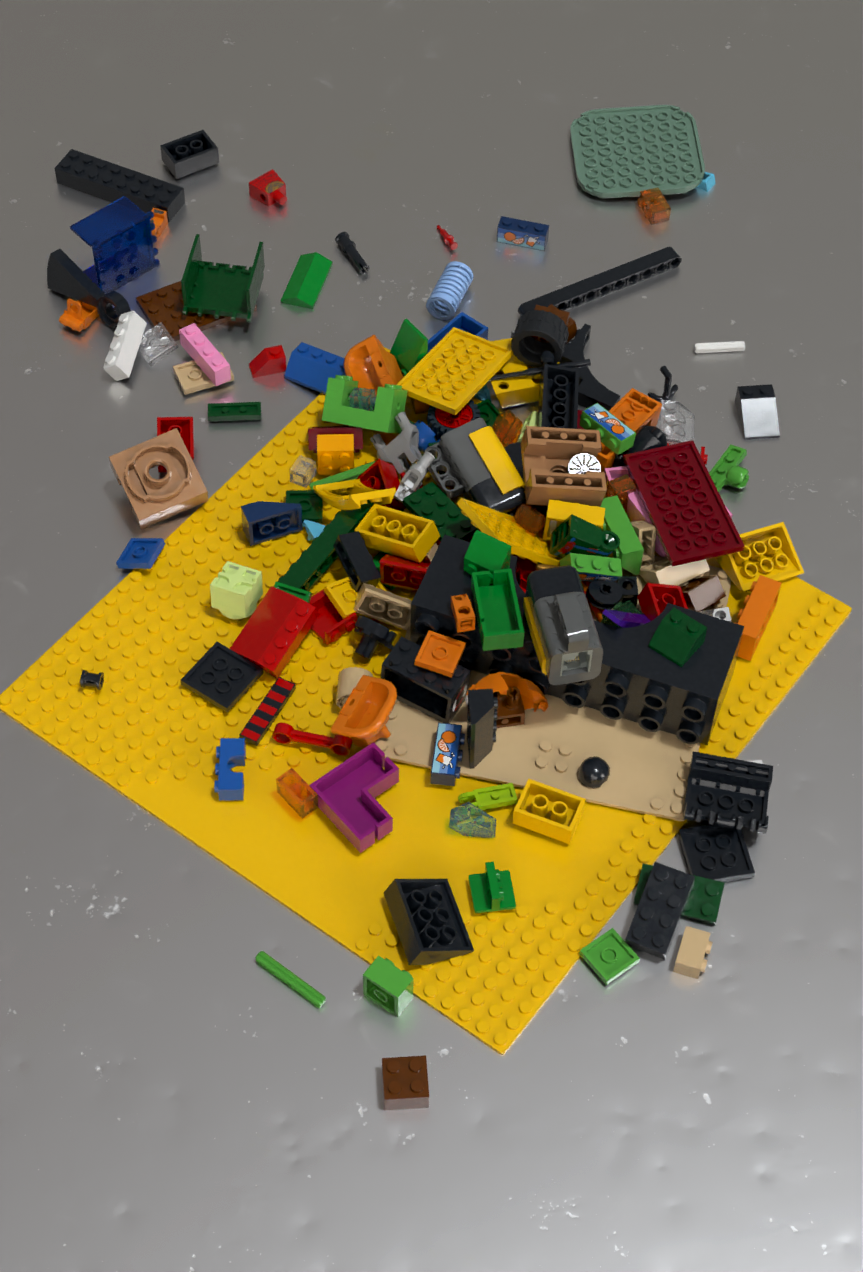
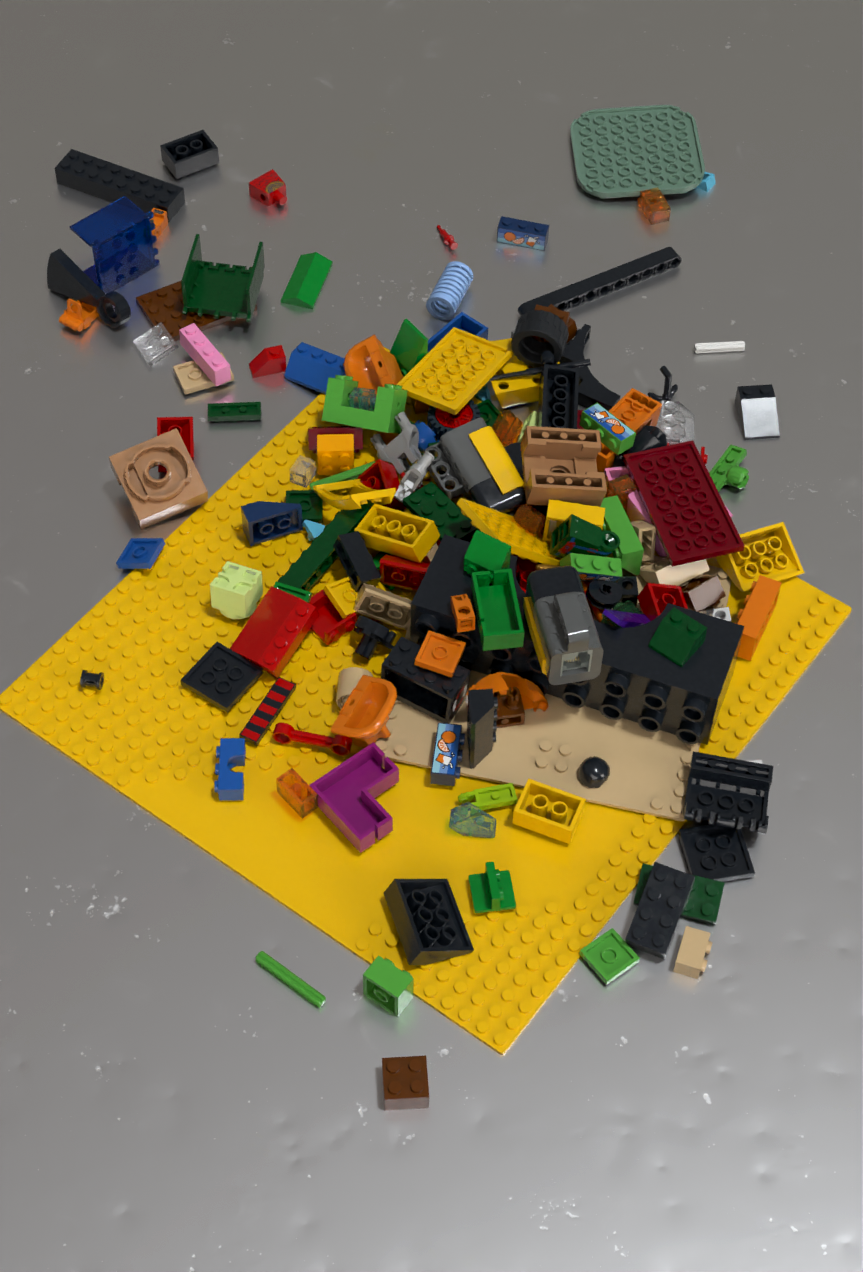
(124, 345): white brick -> none
(349, 248): black pin -> none
(583, 462): wheel -> none

